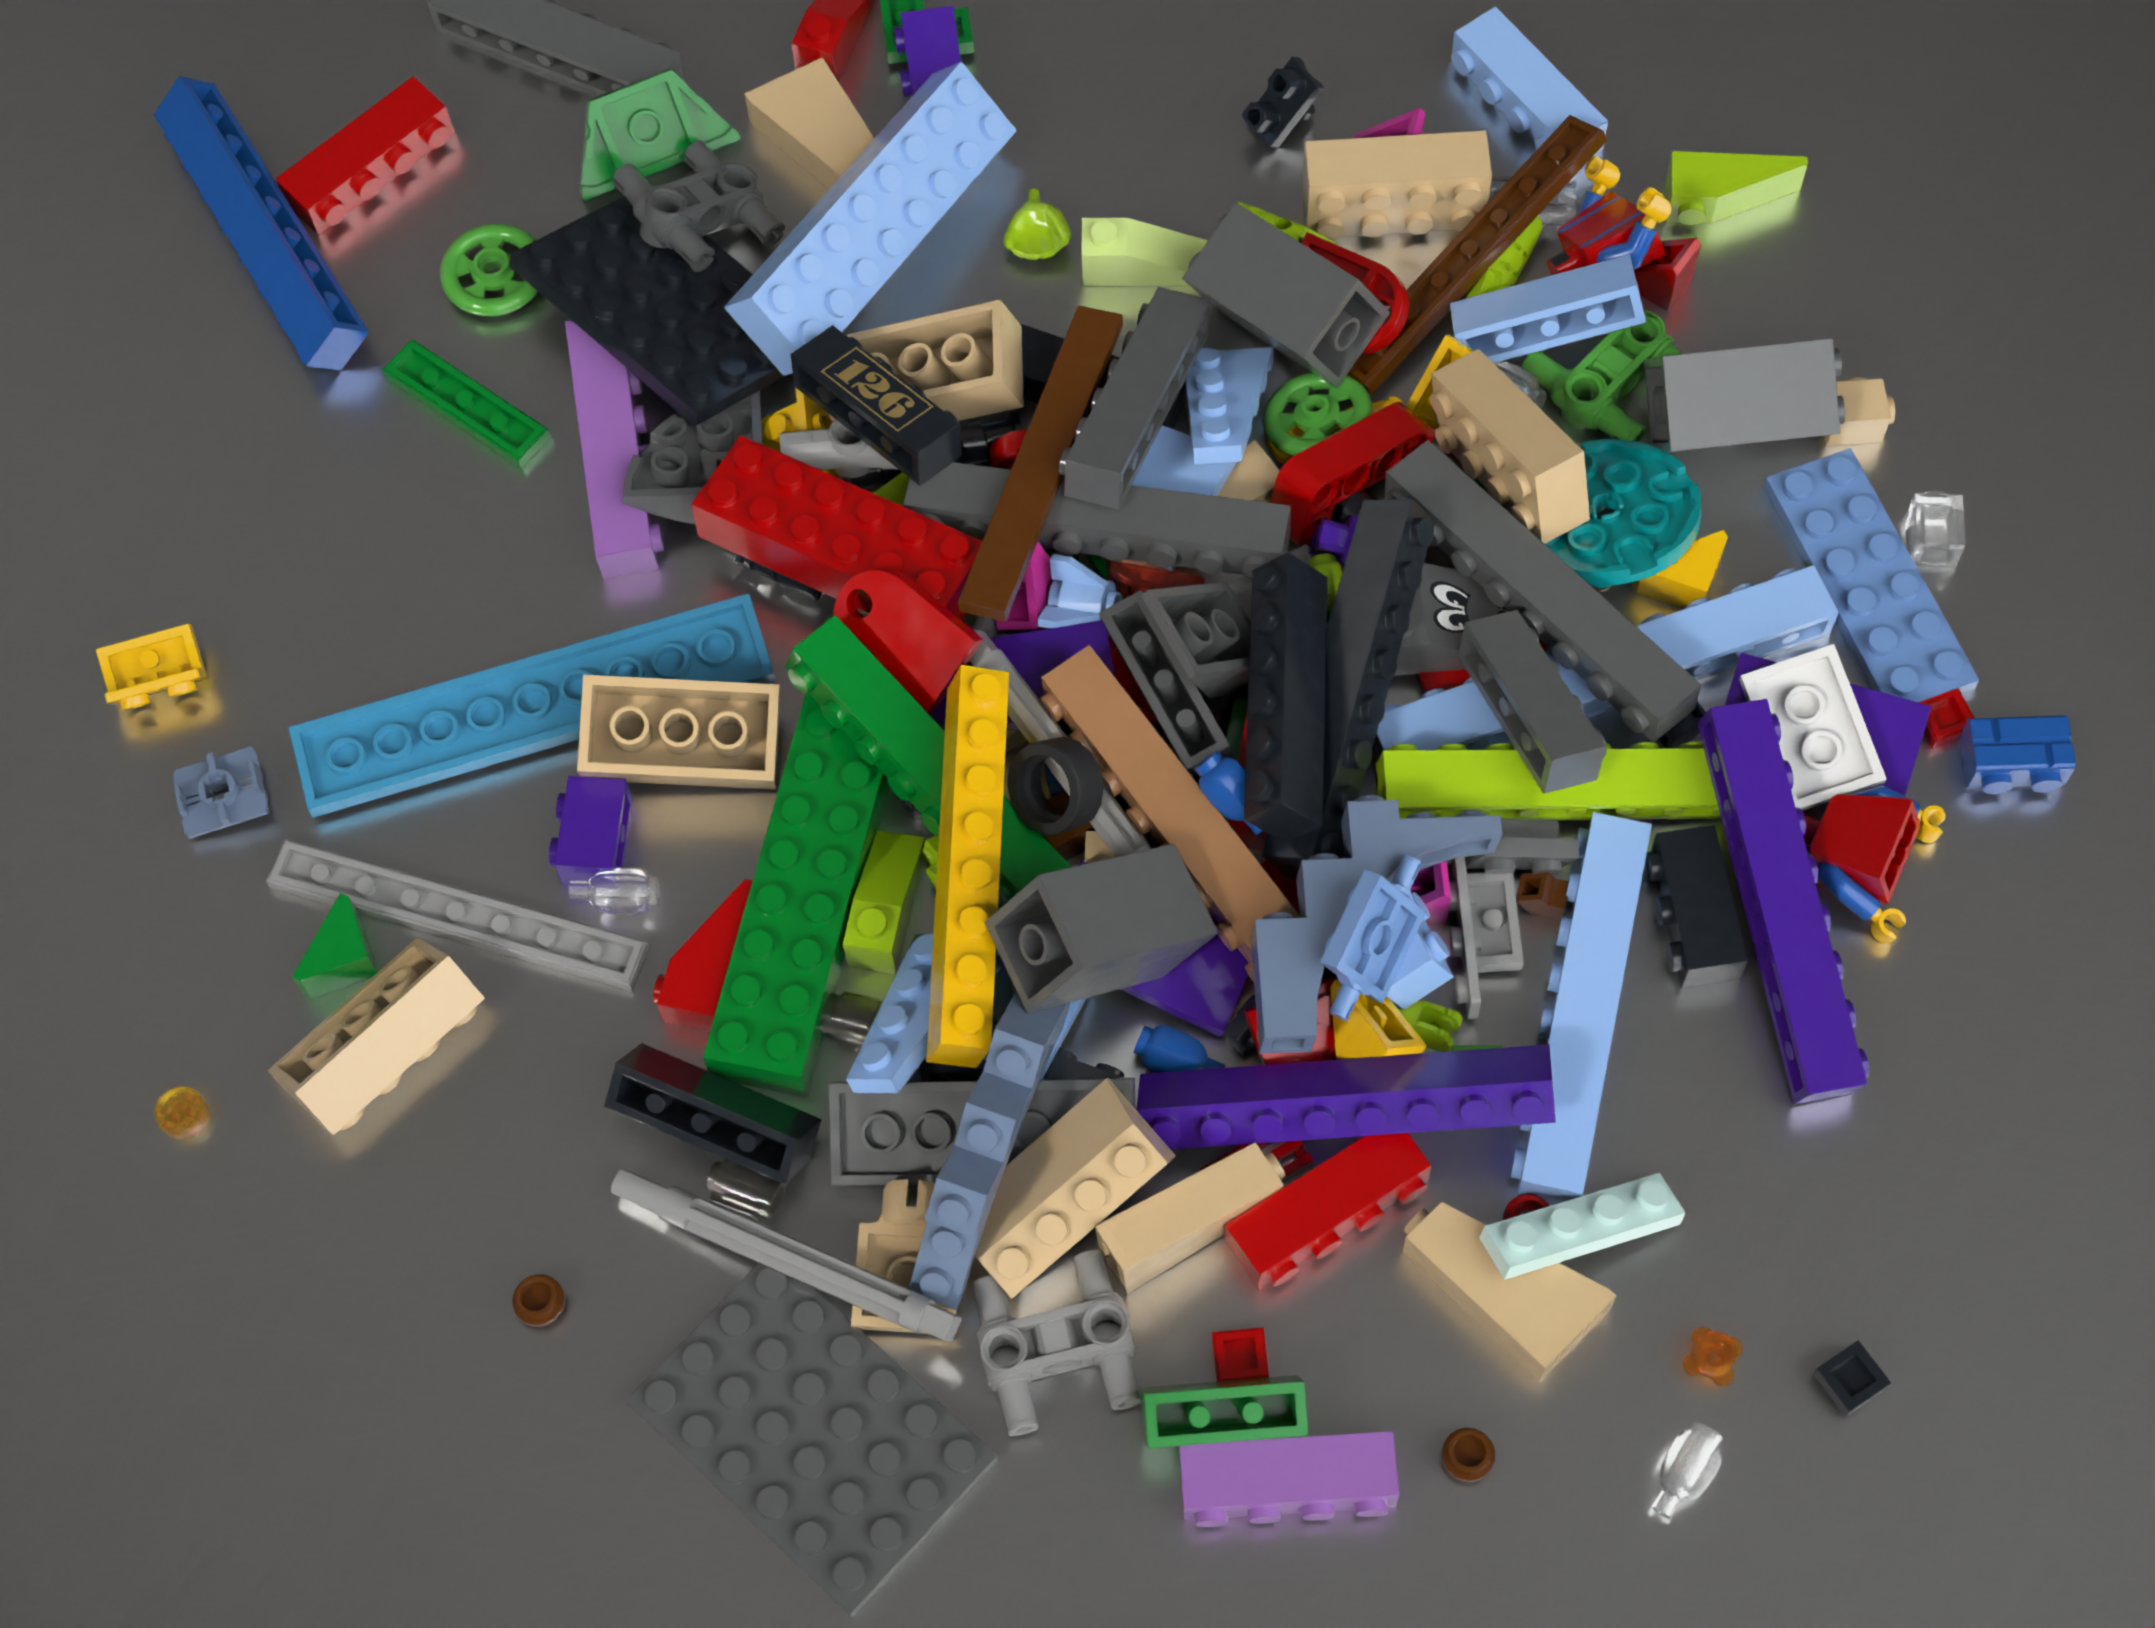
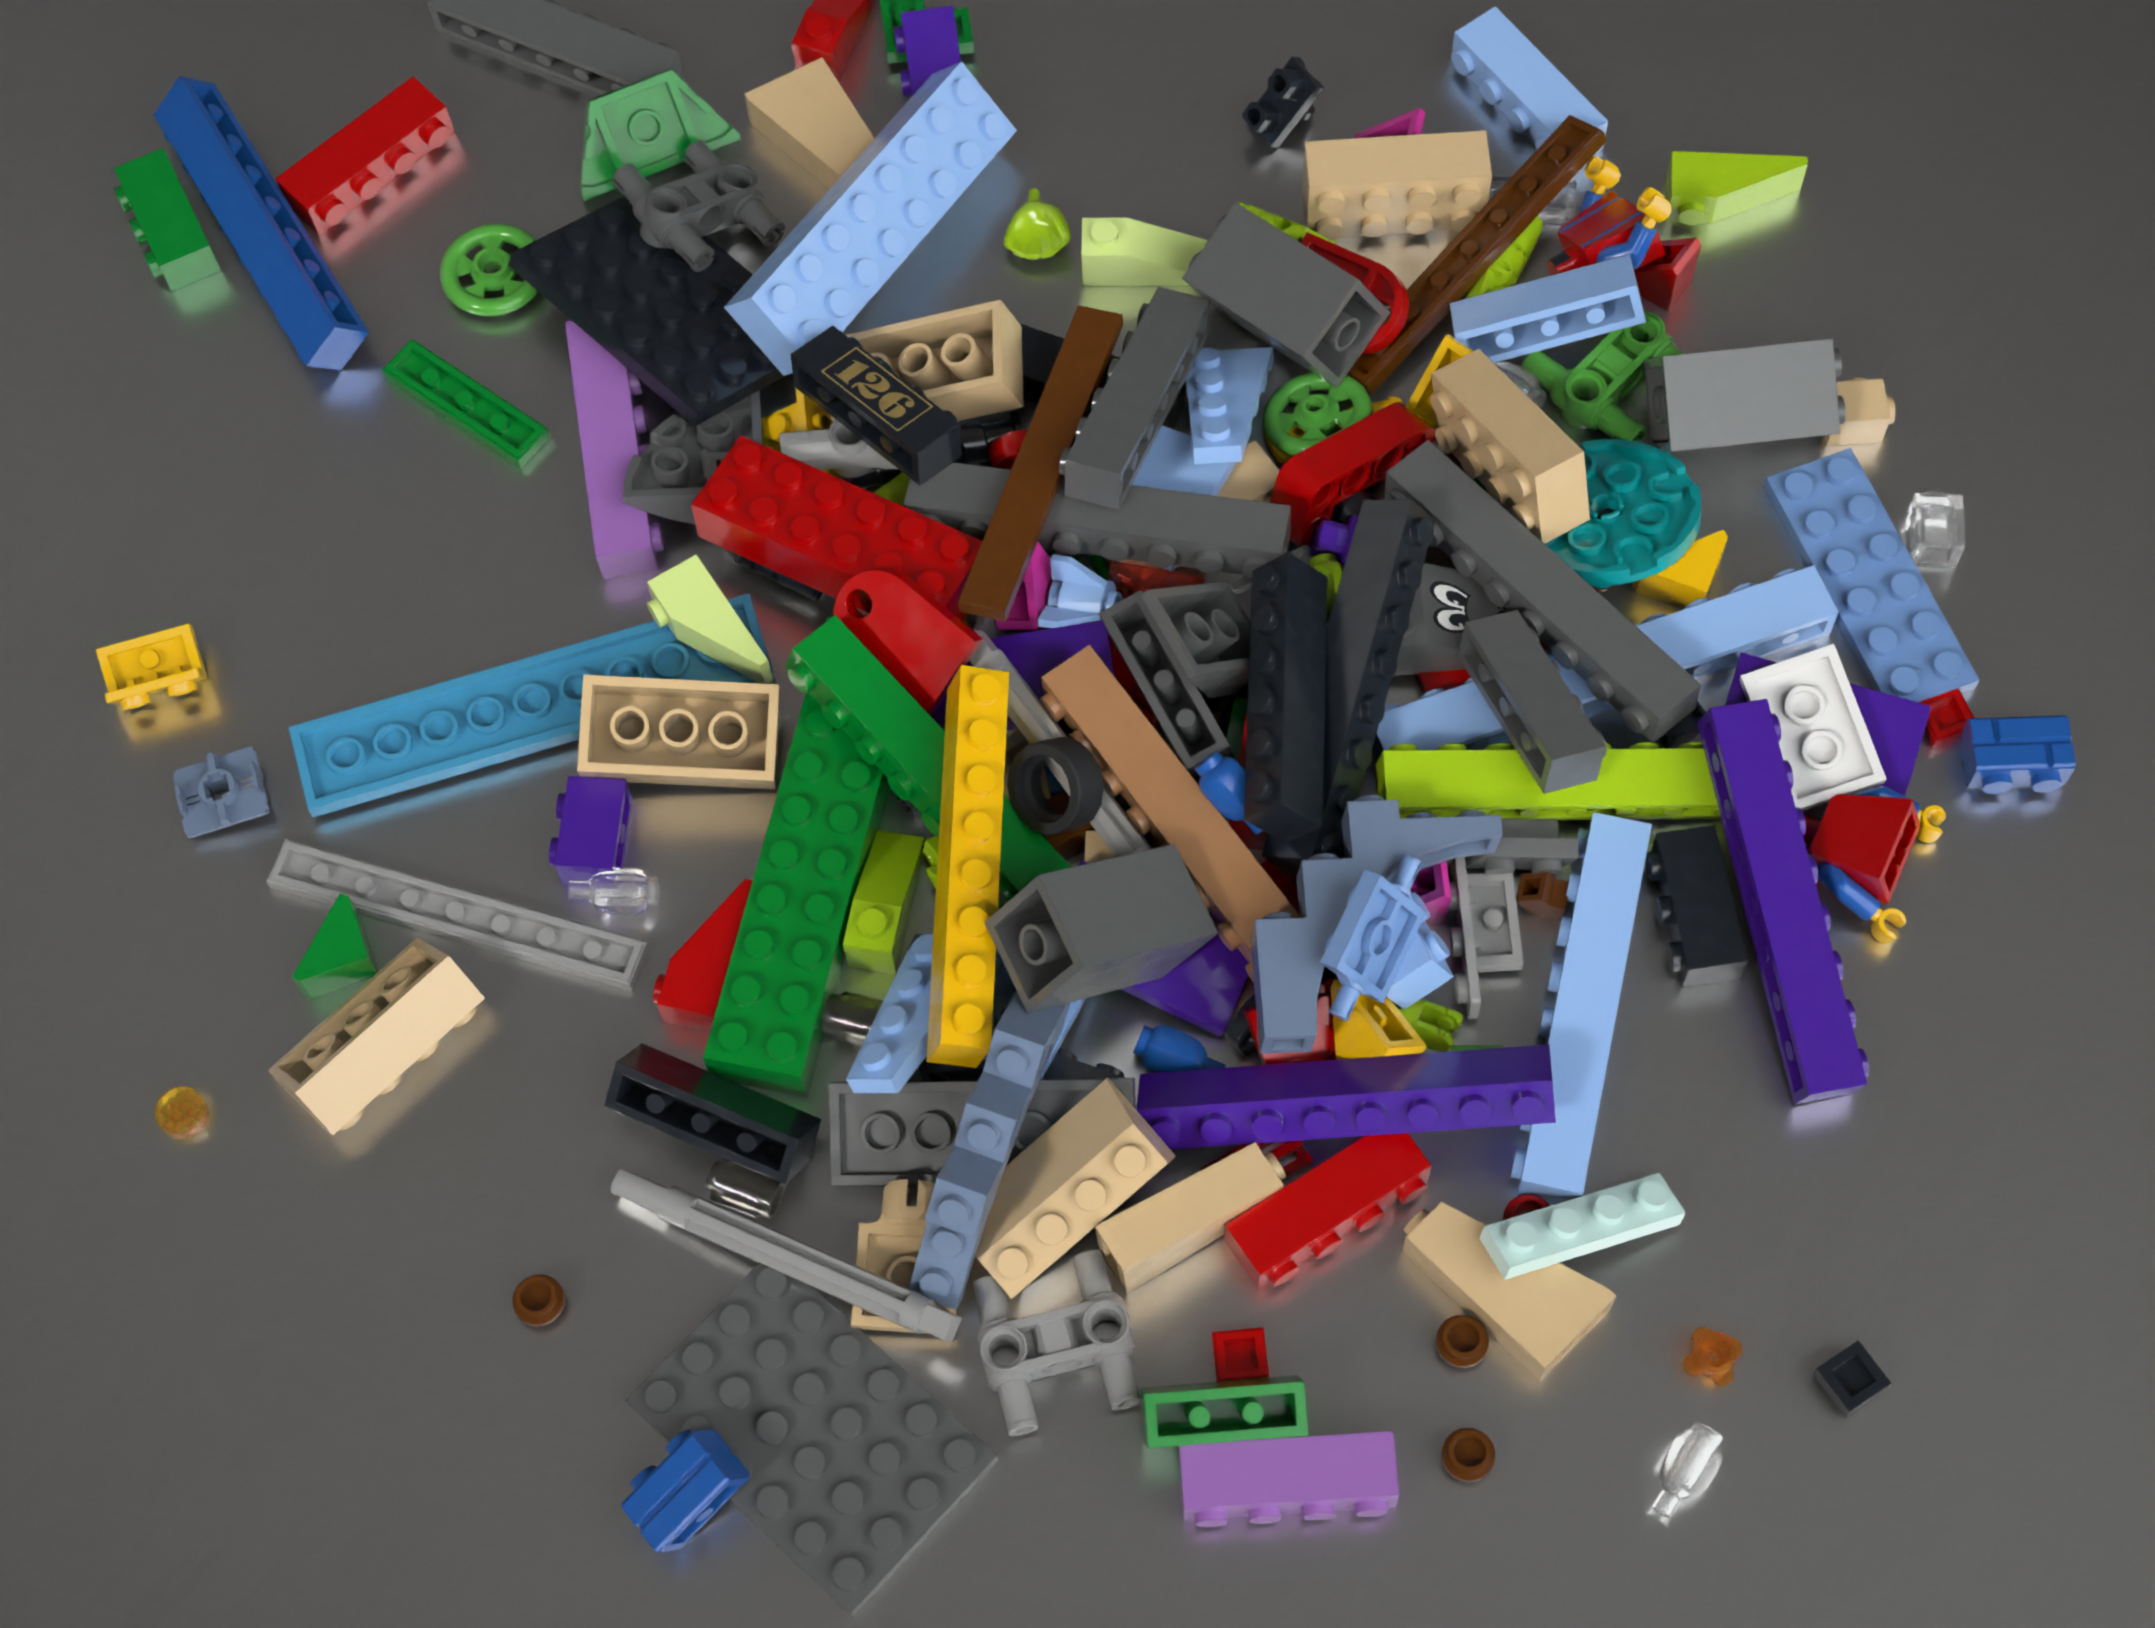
(164, 220): none -> green brick
(684, 1488): none -> blue brick
(705, 620): none -> yellowish green slope
(1462, 1341): none -> reddish brown plate

